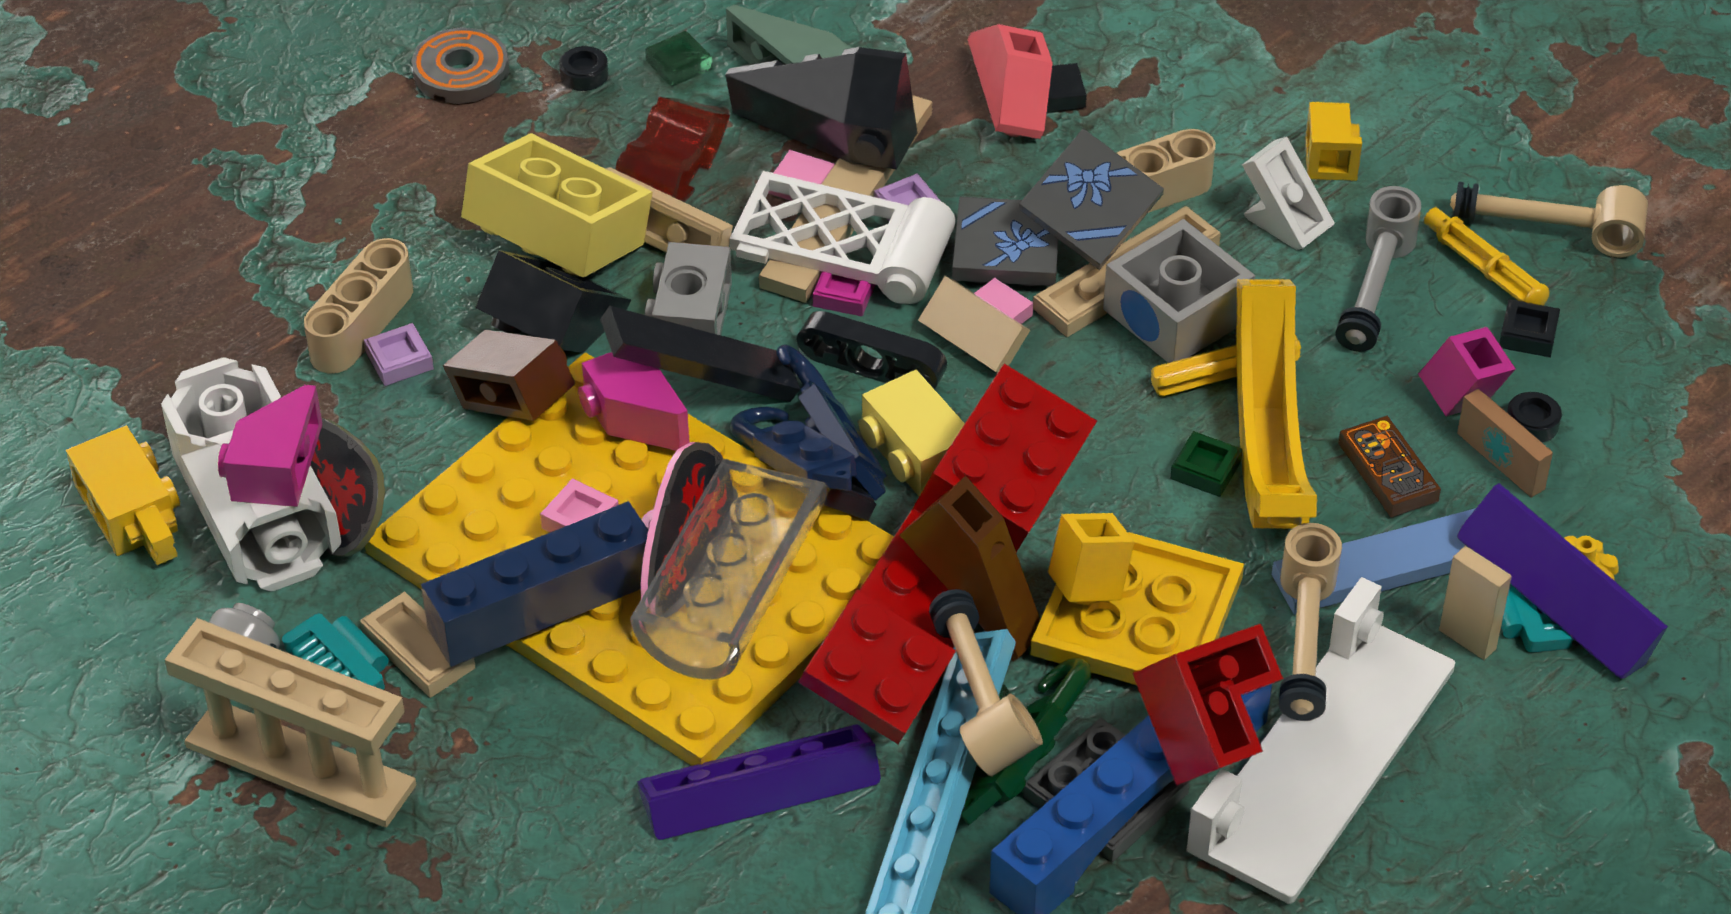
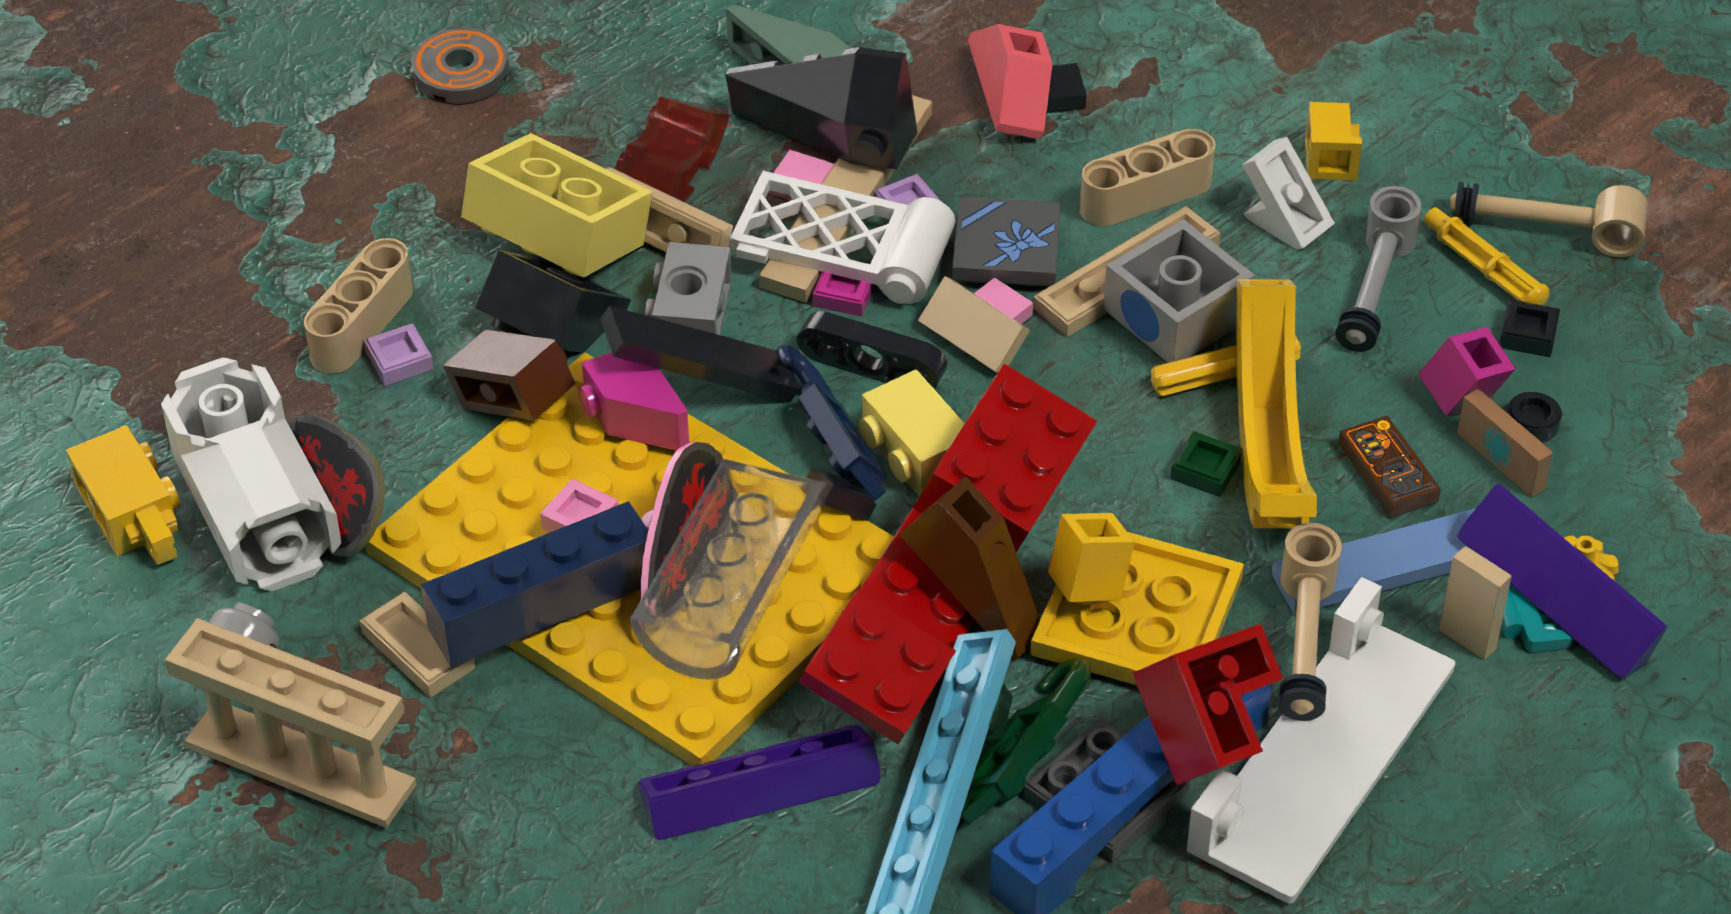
(273, 450): dark pink slope -> none
(344, 648): teal piece -> none
(583, 68): black tile -> none
(678, 58): clear green tile -> none
(794, 447): dark blue plate -> none
(1002, 727): tan piece -> none
(1091, 199): dark grey tile -> none

